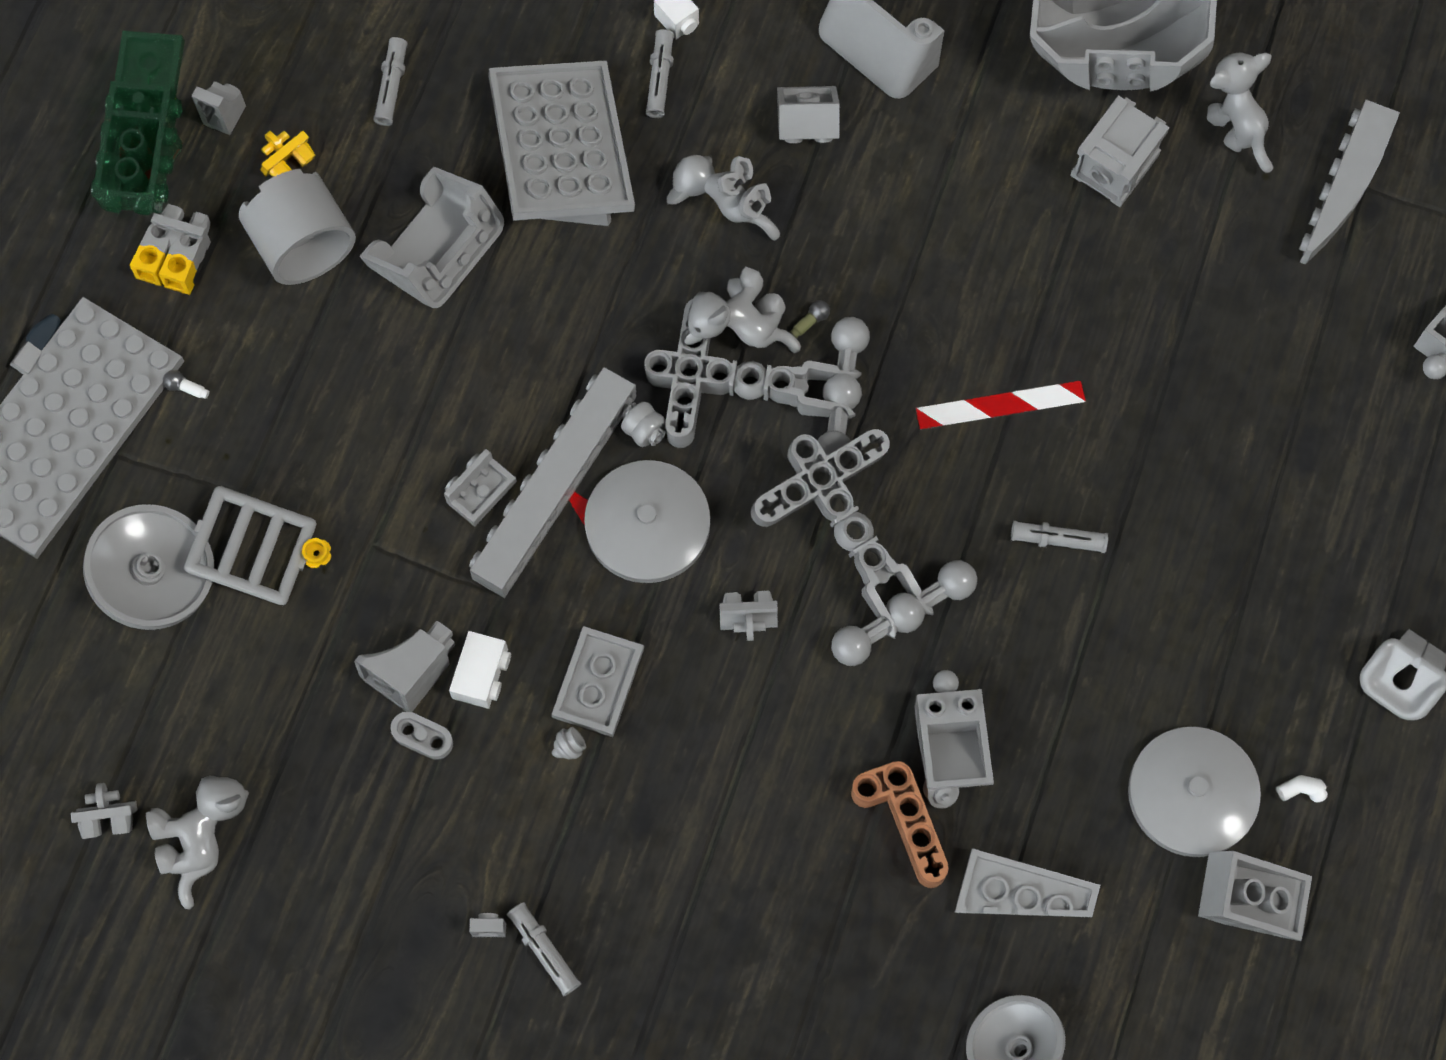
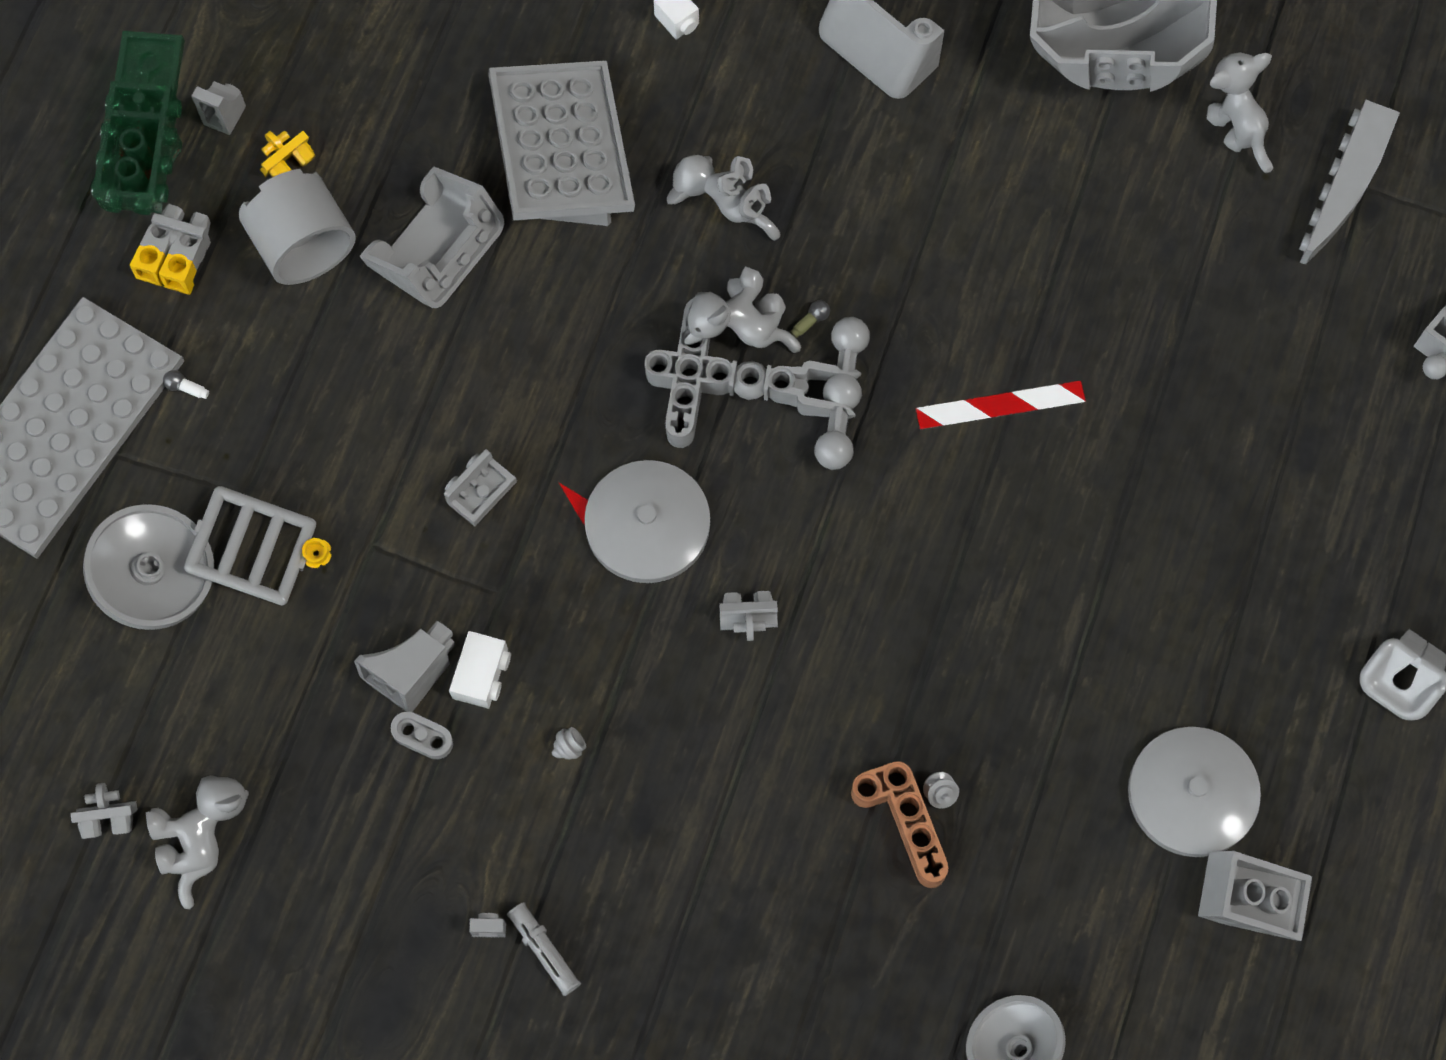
(35, 342): piece -> none
(392, 72): light grey pin -> none
(552, 483): light grey brick -> none
(598, 681): light grey plate -> none
(643, 424): light grey piece -> none
(659, 73): light grey pin -> none
(808, 113): light grey slope -> none
(904, 610): light grey piece -> none
(955, 739): light grey slope -> none
(1016, 888): light grey wing -> none
(1056, 536): light grey pin -> none
(1119, 150): light grey container -> none
(1303, 784): white arm -> none

